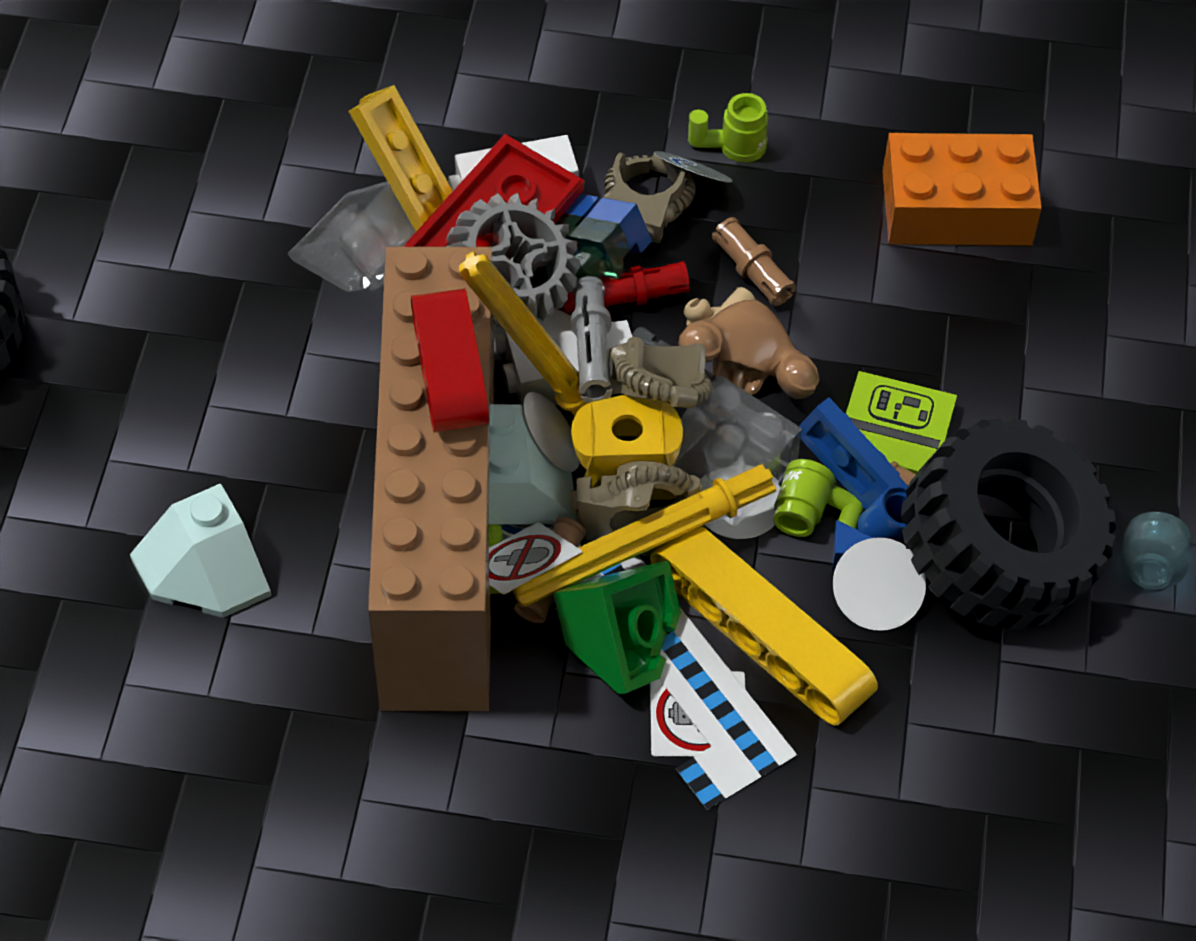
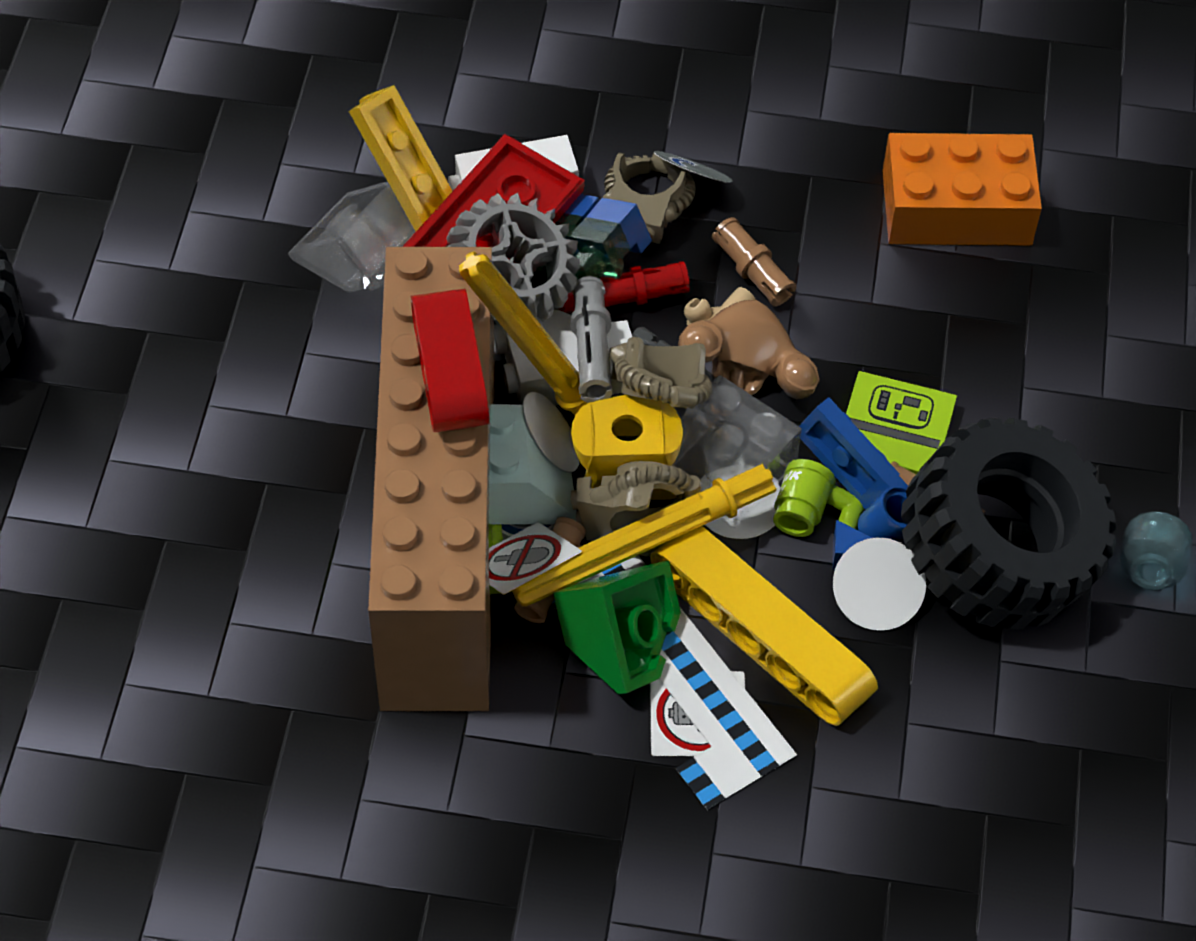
(201, 556): light aqua slope -> none
(743, 129): lime piece -> none

